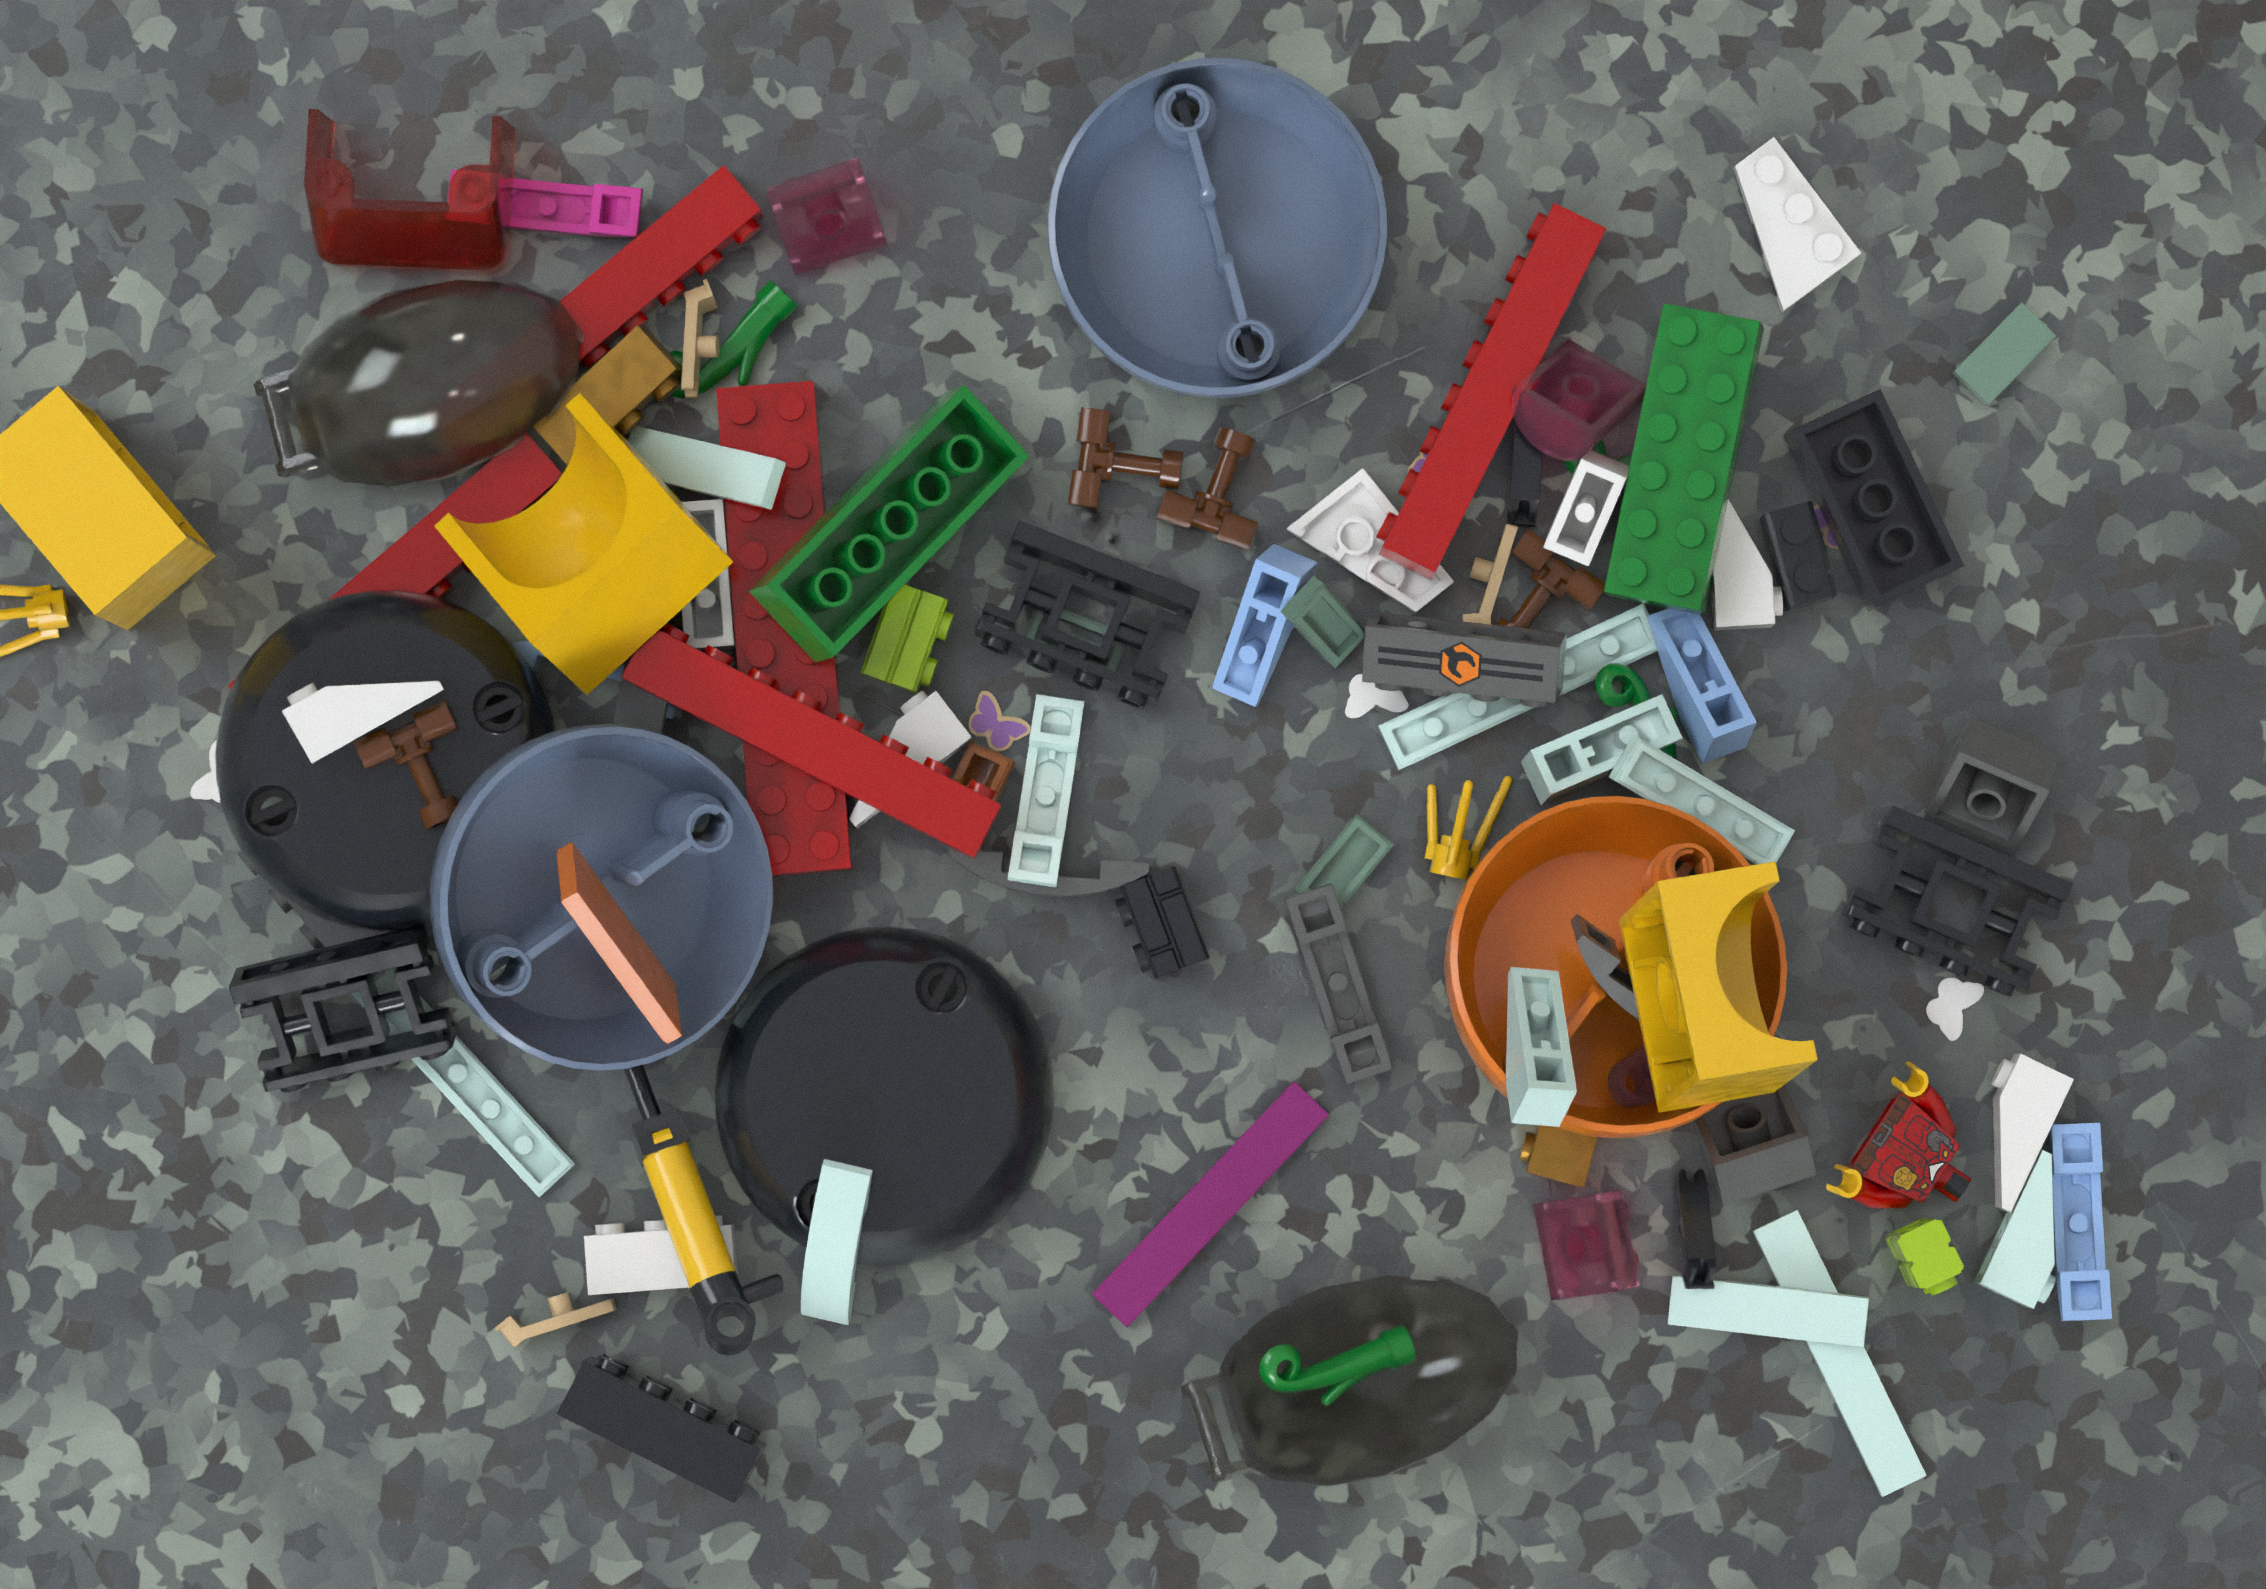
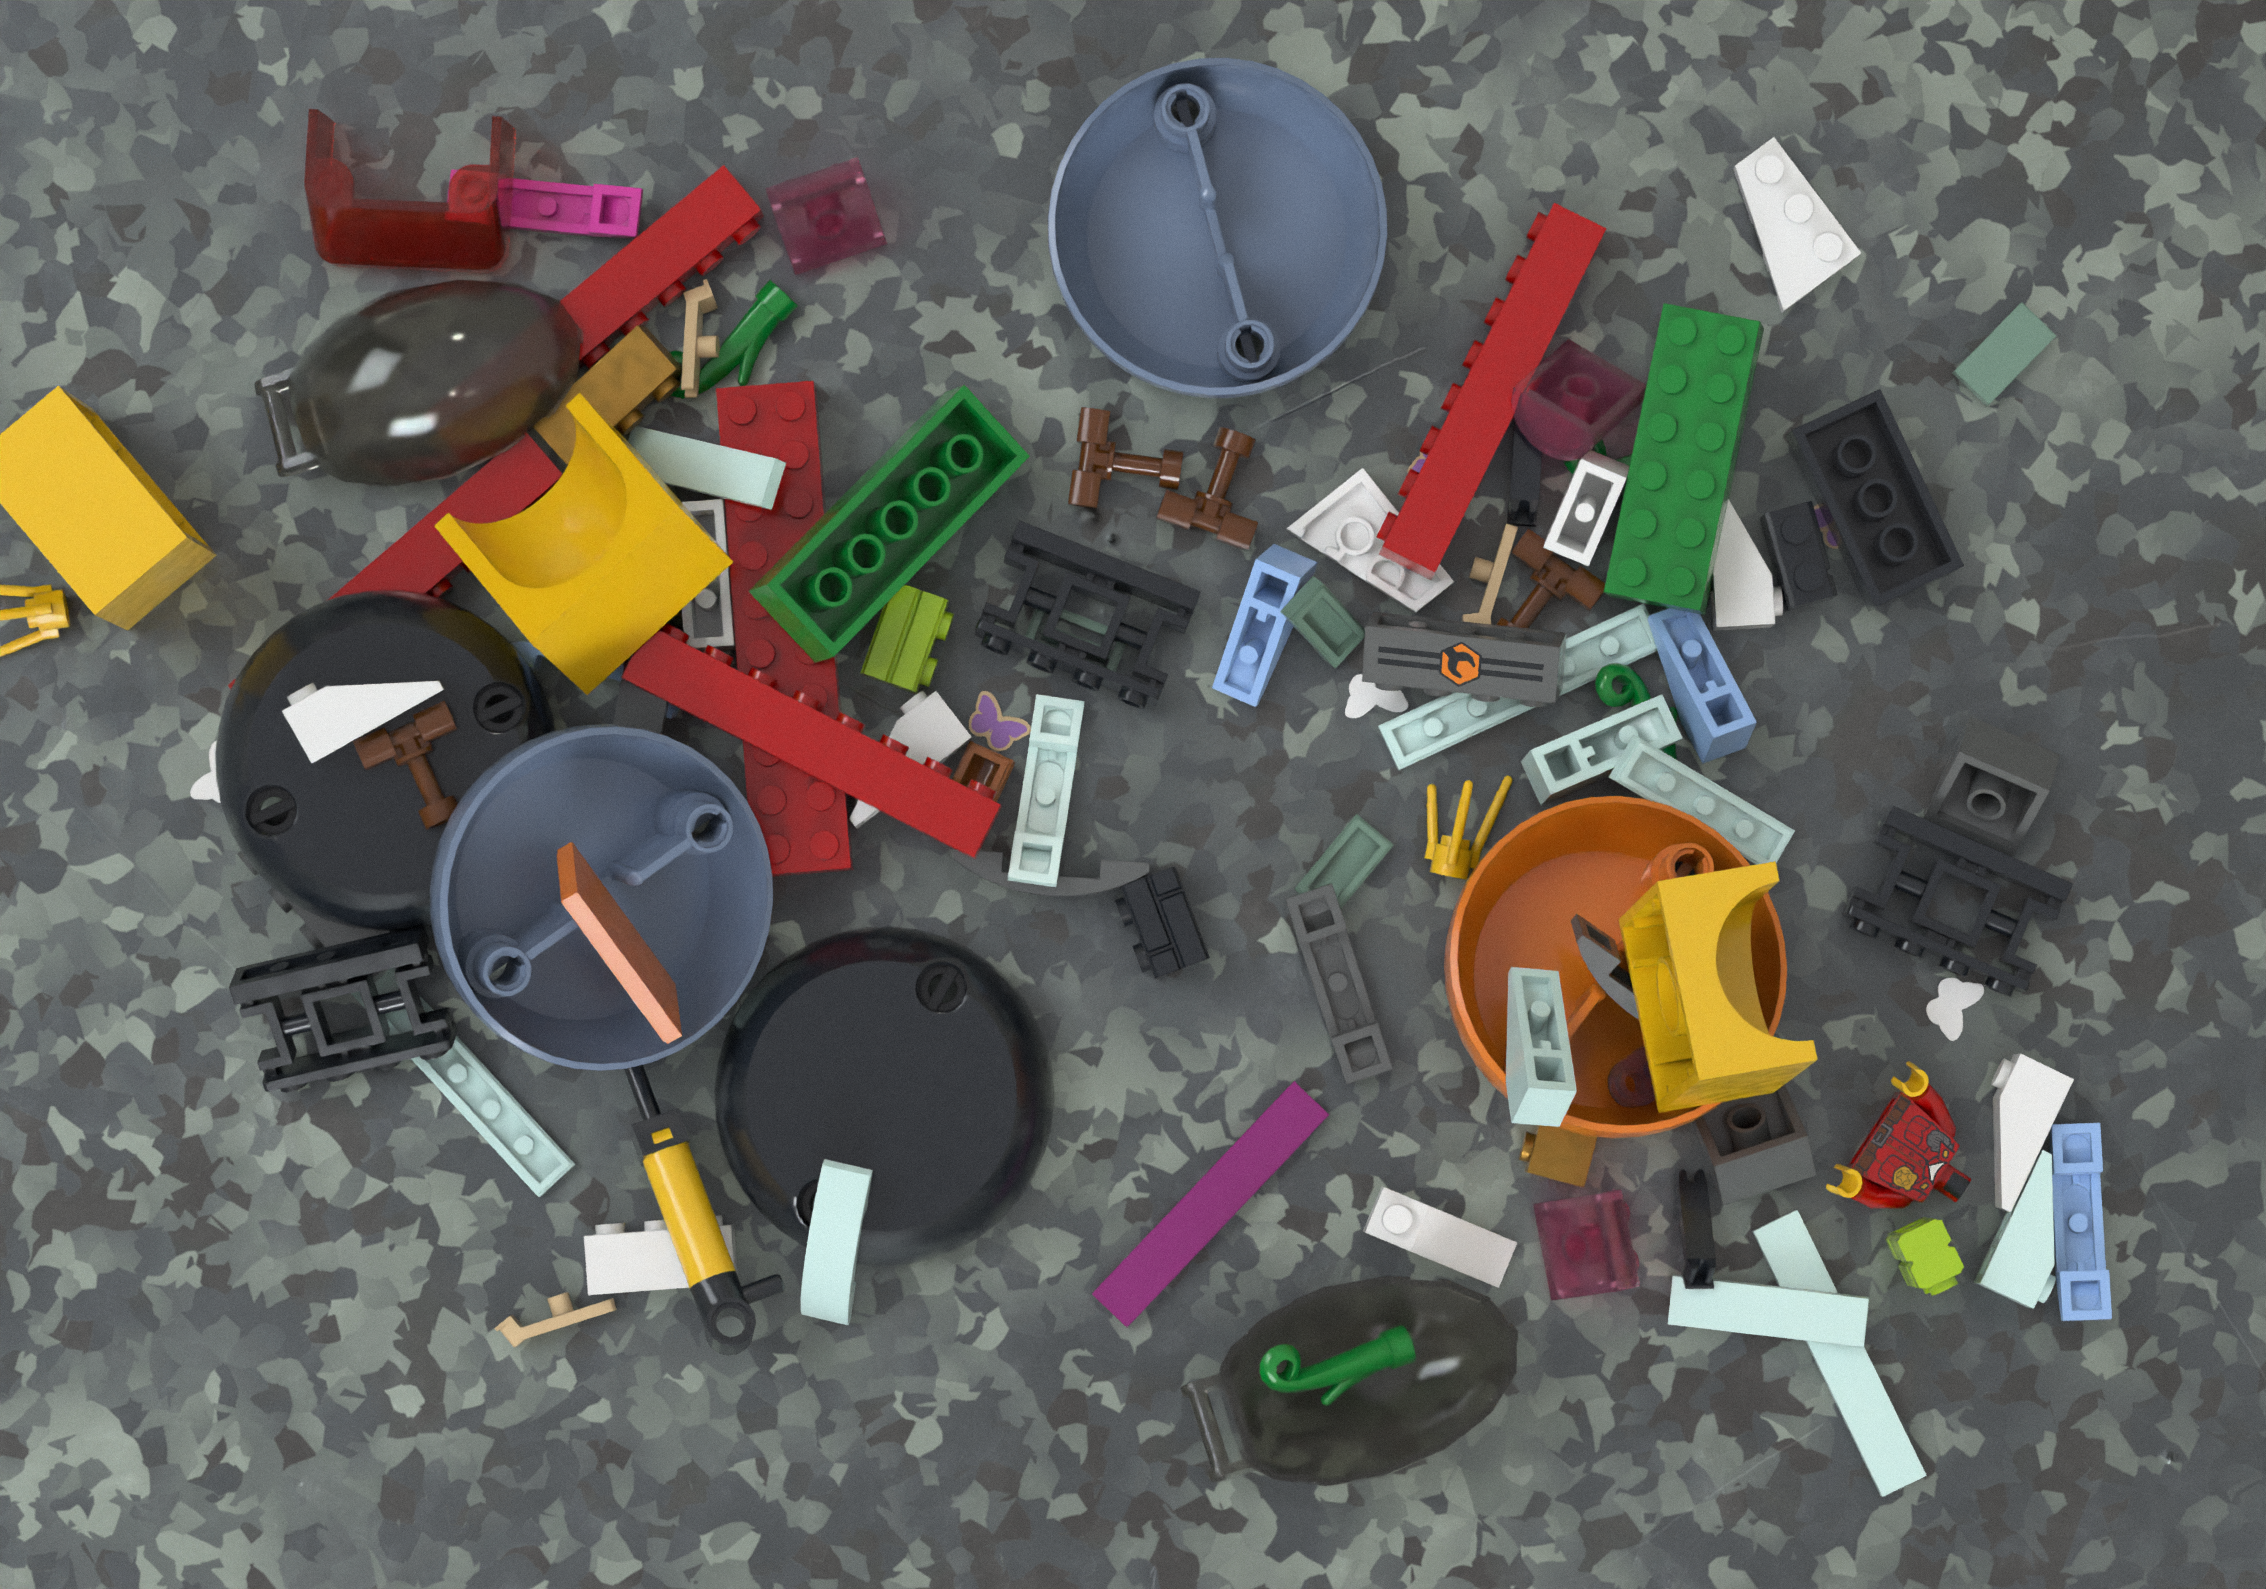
(662, 1428): black brick -> none
(1439, 1236): none -> white slope

